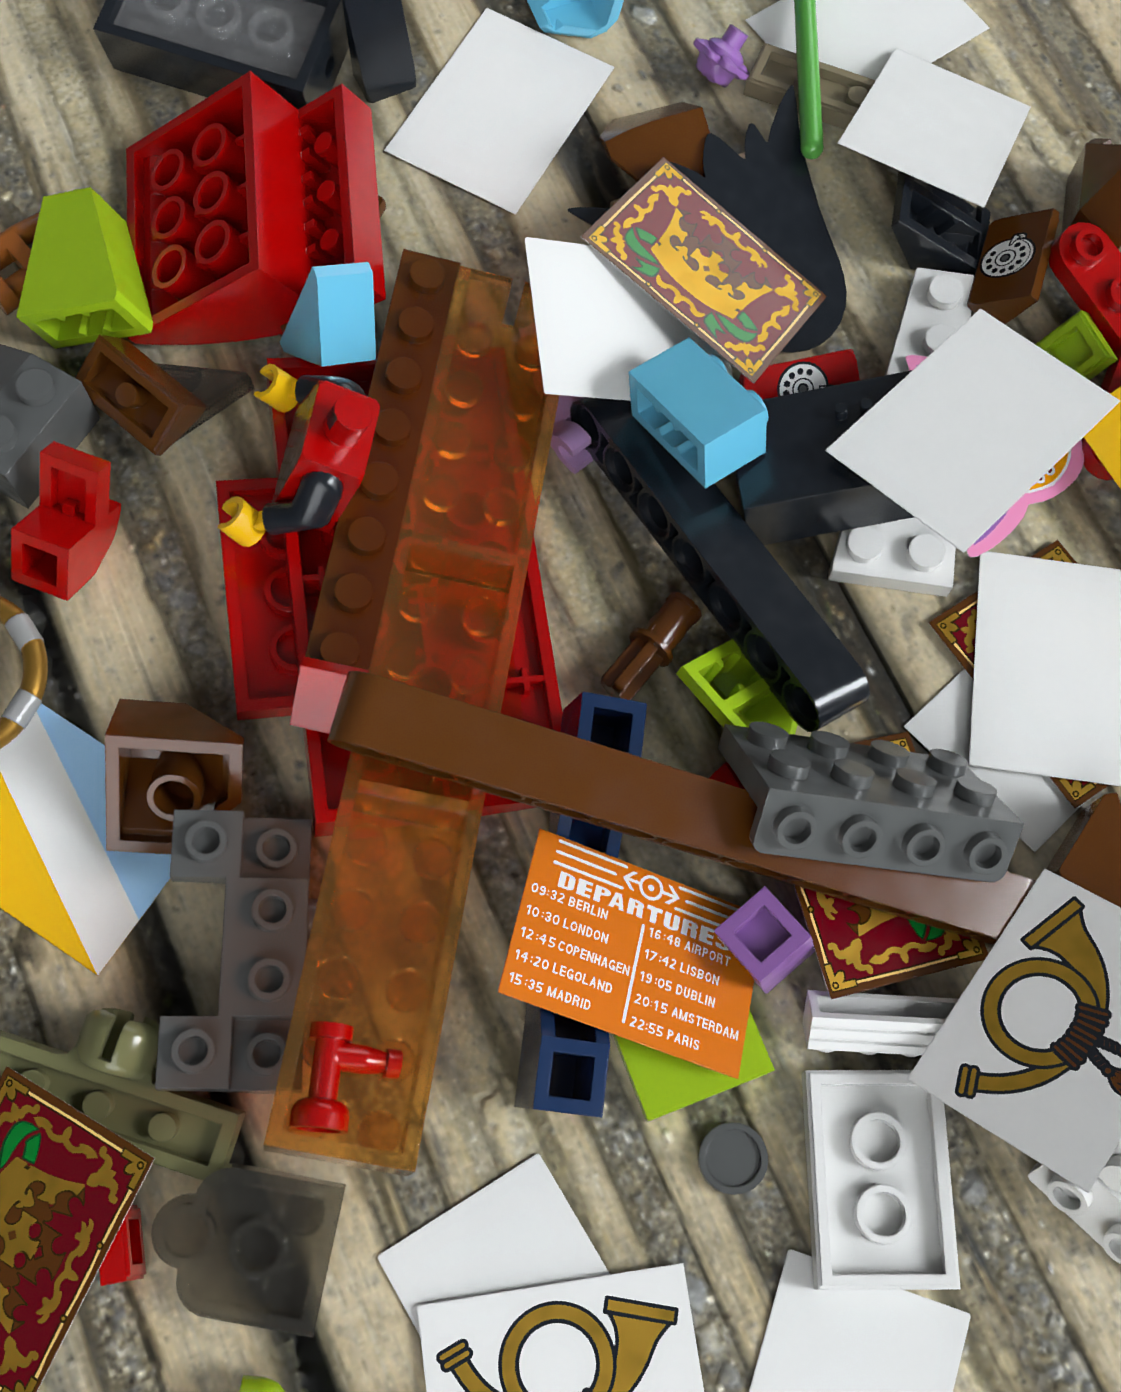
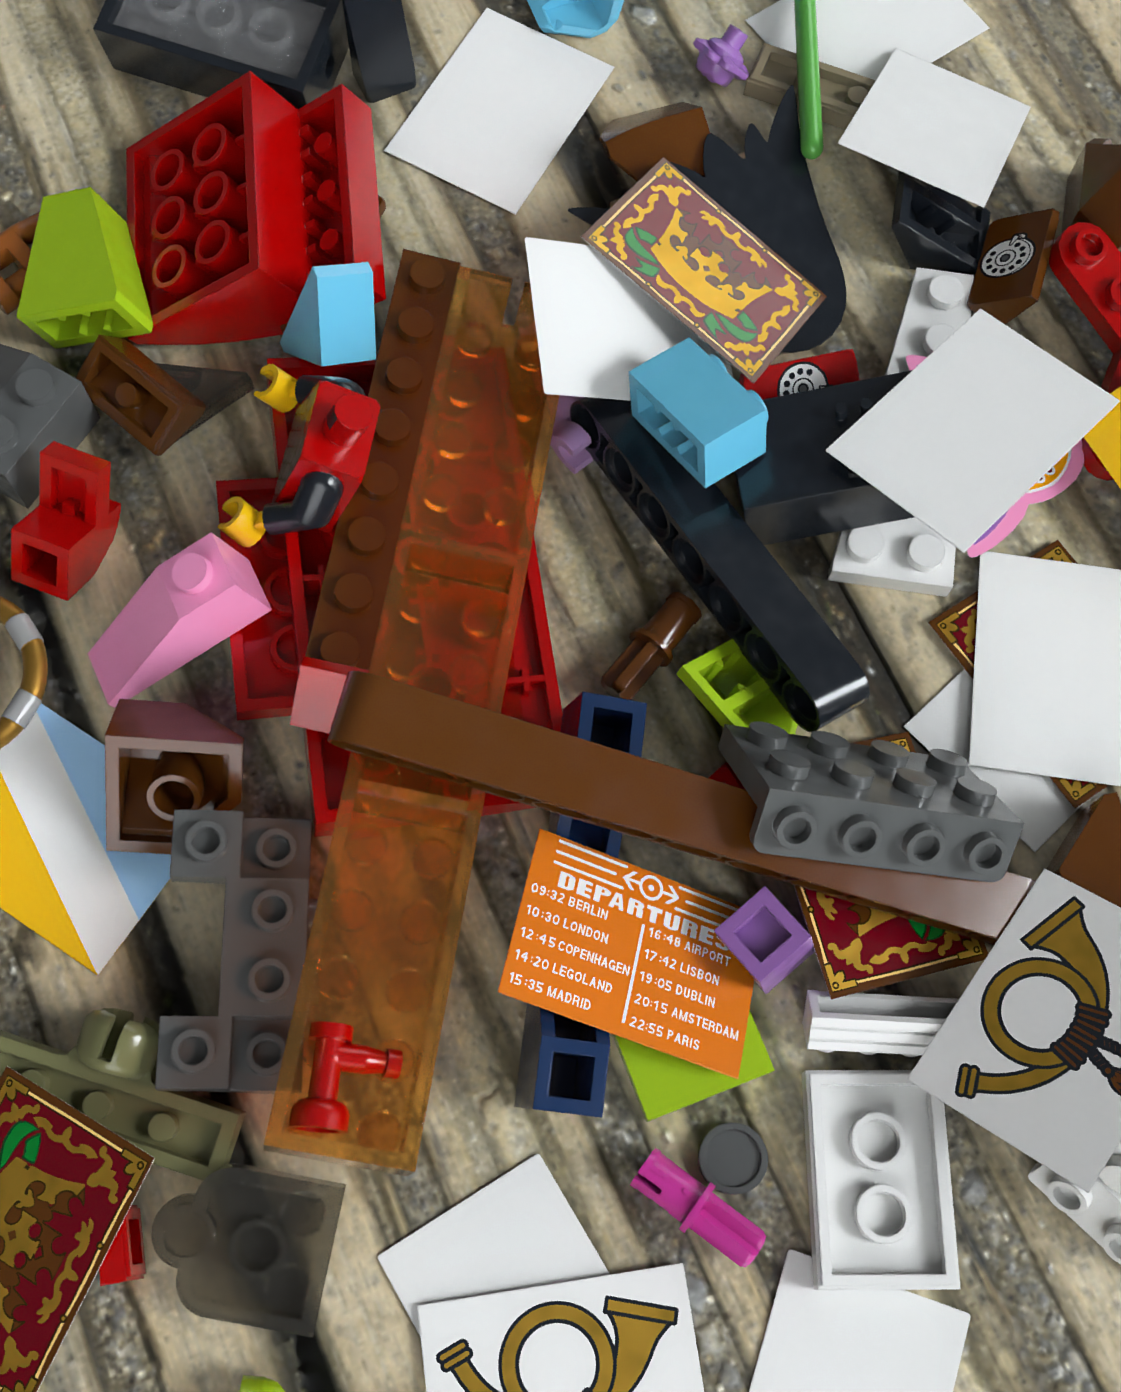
(177, 617): none -> bright pink slope
(699, 1209): none -> dark pink axle
(1079, 346): lime tile -> none

